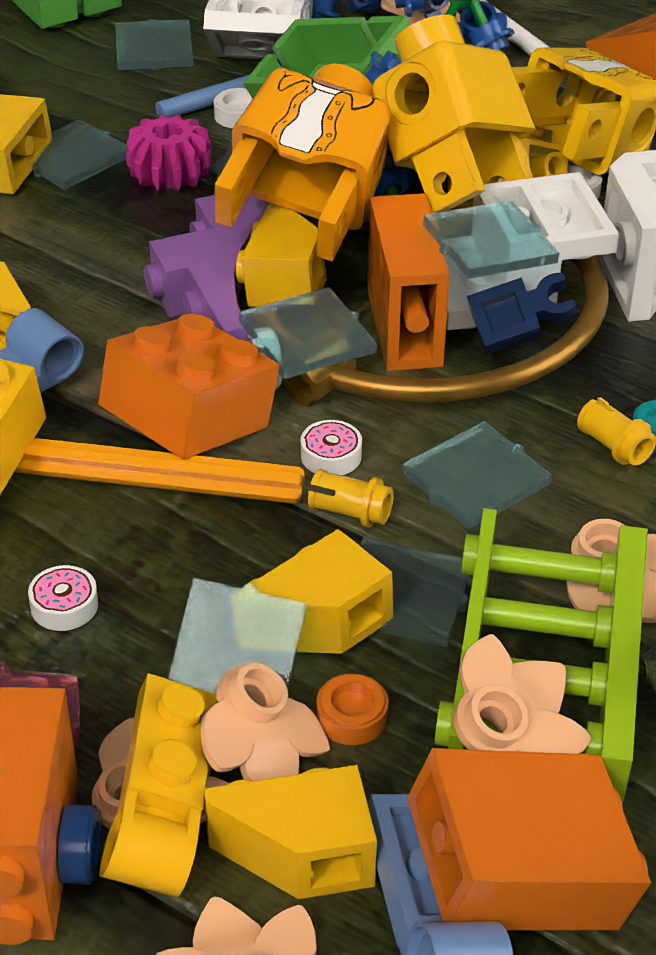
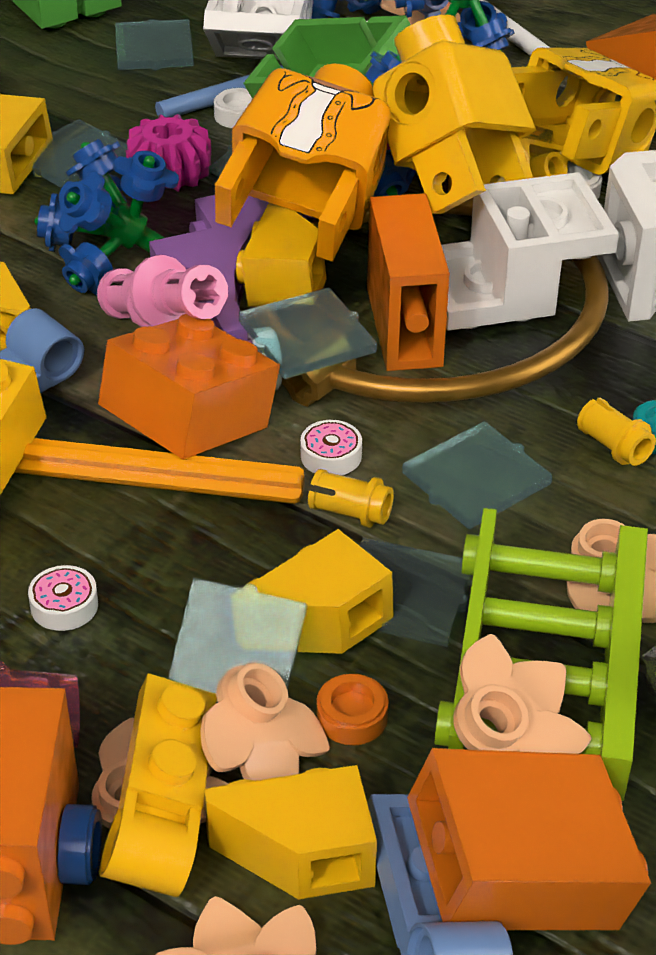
(101, 209): none -> blue plant
(162, 291): none -> bright pink piece
(490, 239): clear light blue piece -> none
(511, 314): dark blue plate -> none

